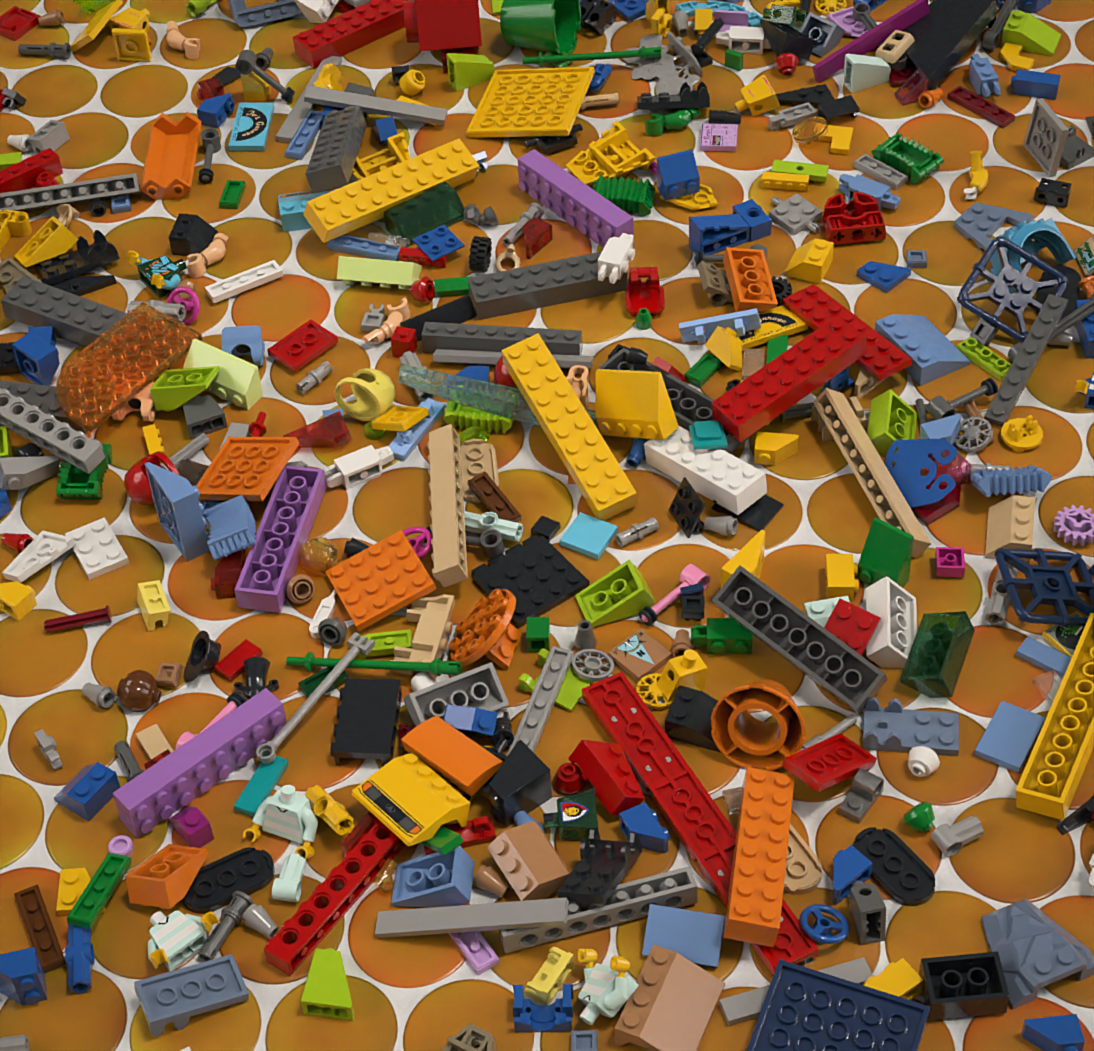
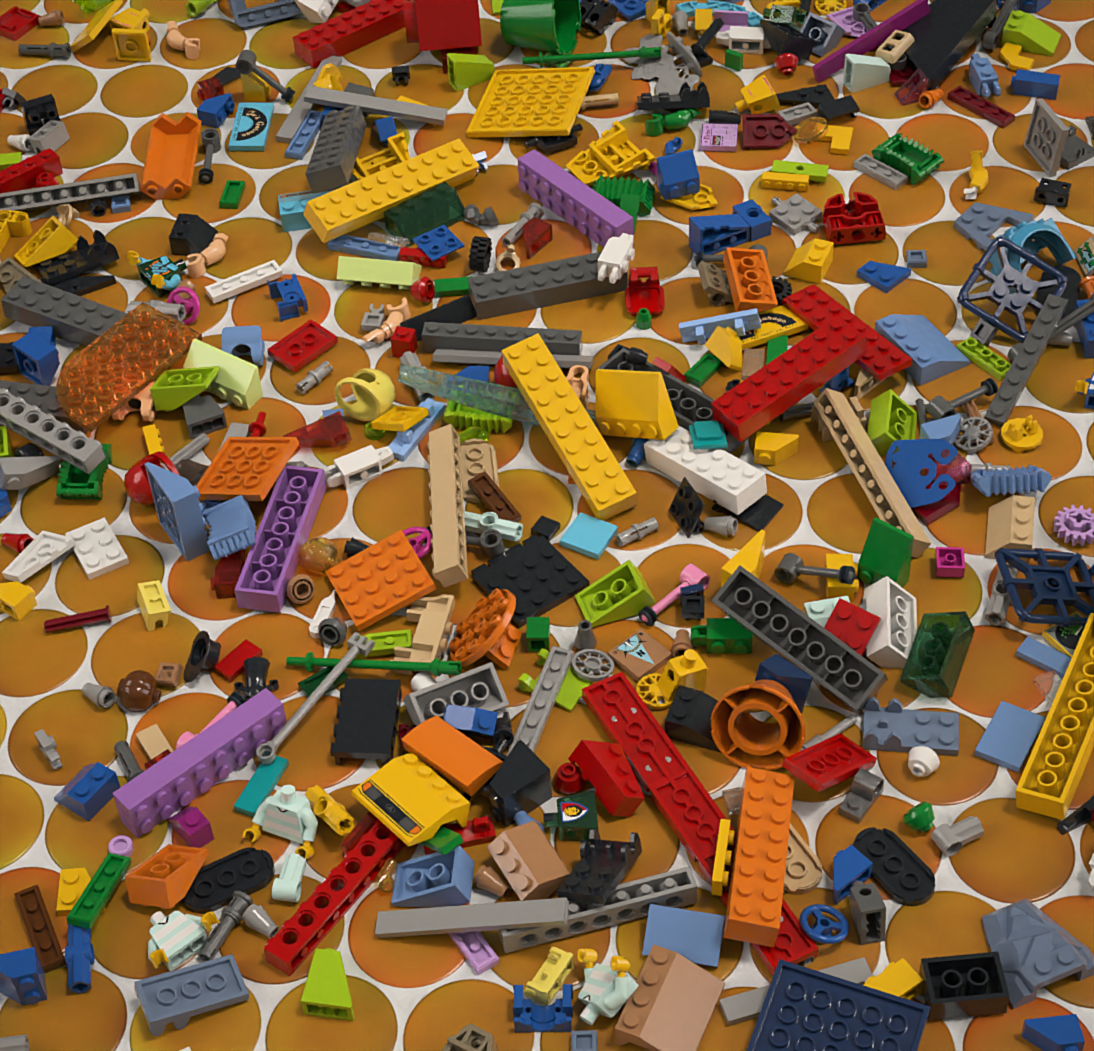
(38, 109): none -> black hips
(264, 58): dark grey cone -> none
(291, 295): none -> blue piece
(412, 82): yellow head -> none
(630, 205): none -> green tile
(645, 823): blue slope -> none
(673, 145): none -> blue arm
(723, 857): none -> yellow plate
(765, 131): none -> dark red tile
(788, 675): none -> dark blue slope
(793, 566): none -> dark grey piece
(868, 186): medium blue hinge -> none

